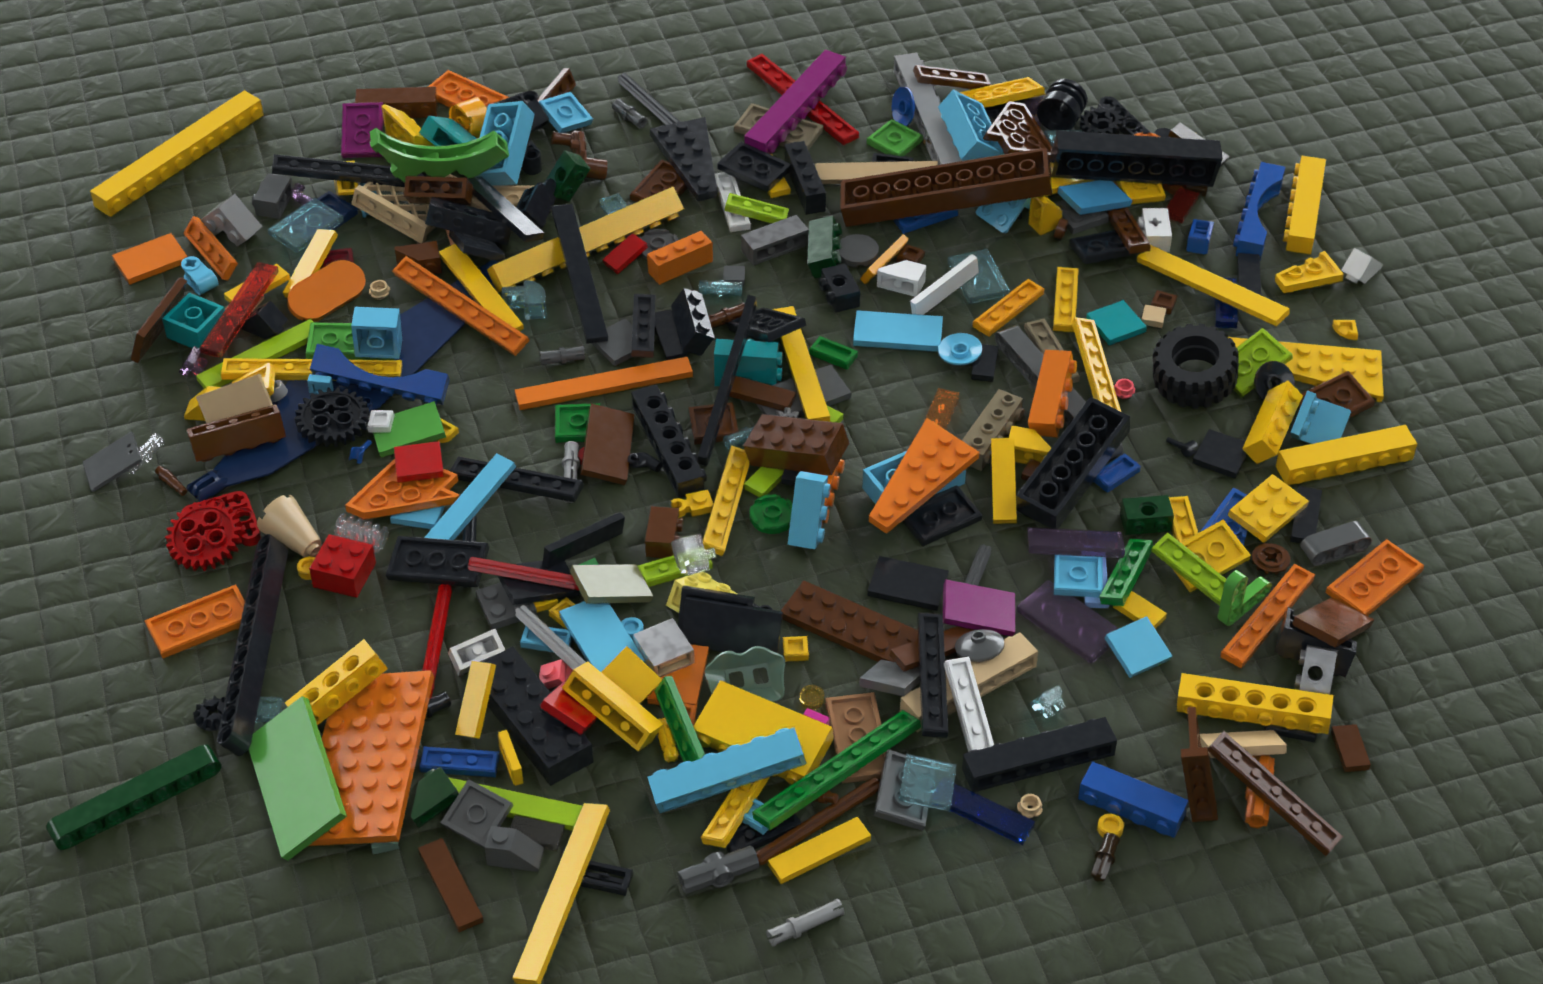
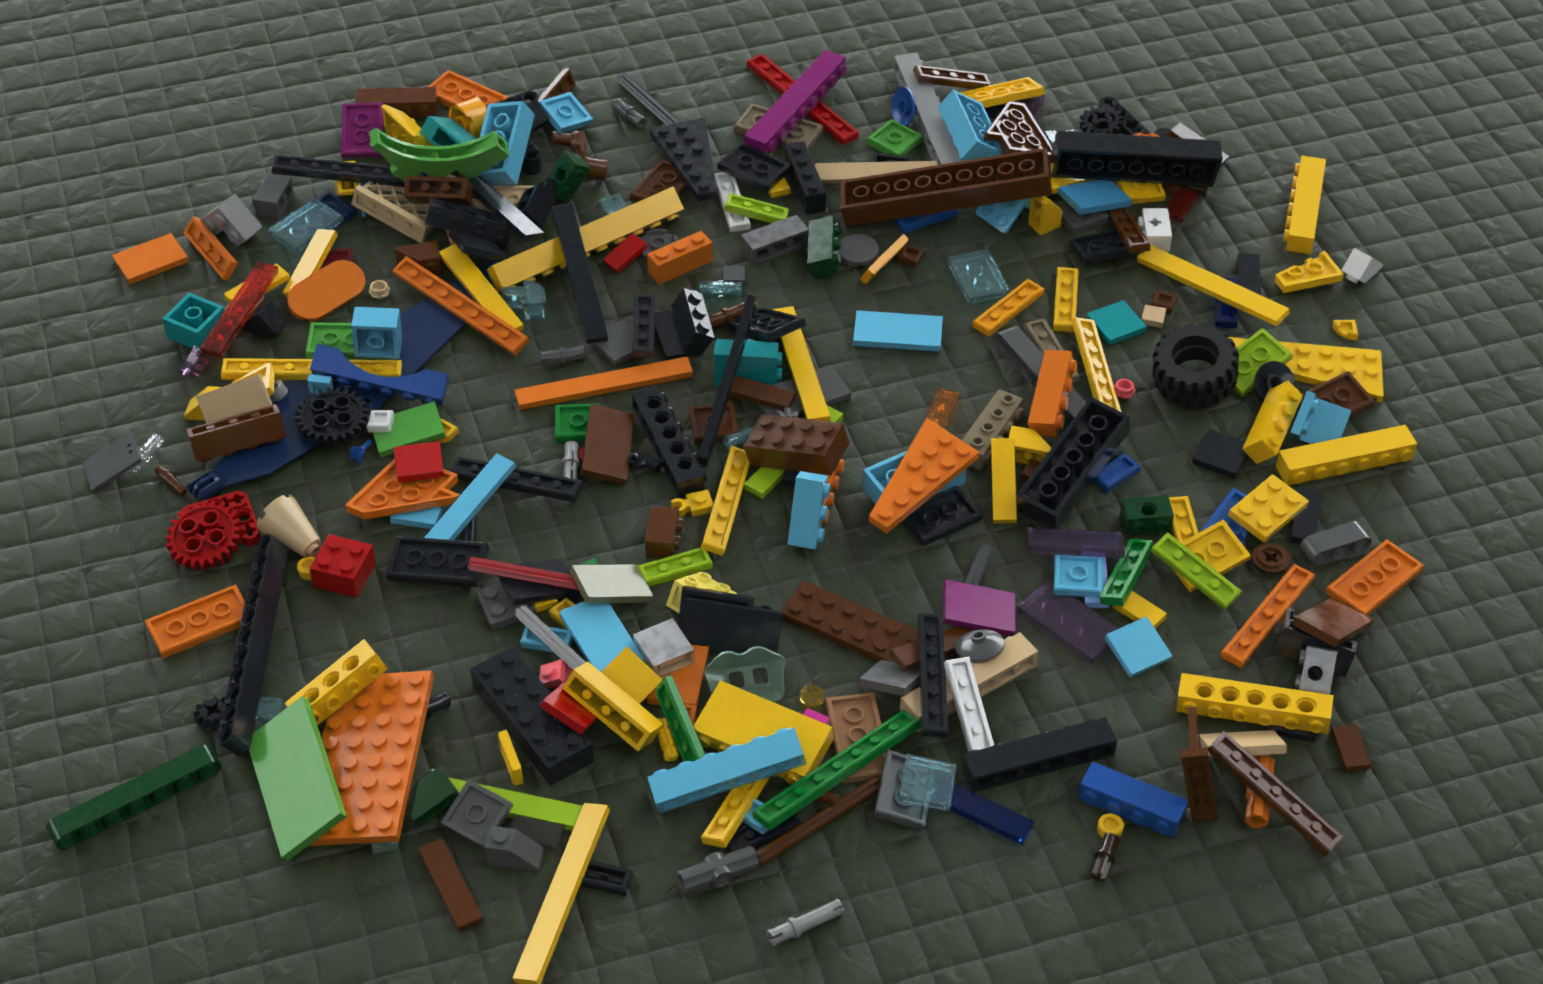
(154, 325): reddish brown tile -> none
(176, 153): yellow brick -> none
(198, 275): medium azure piece -> none
(269, 349): lime tile -> none
(297, 194): clear purple arm -> none
(361, 532): clear piece -> none
(437, 630): red axle -> none
(460, 761): blue tile -> none
(475, 649): white brick -> none
(475, 699): yellow tile -> none
(583, 540): black tile -> none
(632, 625): medium azure tile -> none
(691, 555): clear brick -> none
(771, 514): green tile -> none
(795, 648): yellow tile -> none
(819, 850): yellow tile -> none
(833, 352): green tile -> none
(840, 288): black brick -> none
(902, 277): white slope -> none
(907, 583): black tile -> none
(945, 286): white tile -> none
(960, 349): medium azure dish -> none
(985, 365): black tile -> none
(1030, 800): tan plate -> none
(1045, 700): clear light blue tile -> none
(1061, 229): reddish brown tile -> none
(1062, 105): black wheel -> none
(1186, 449): black hand -> none
(1199, 236): blue slope -> none
(1238, 598): bright green beam -> none
(1266, 186): blue arch -> none

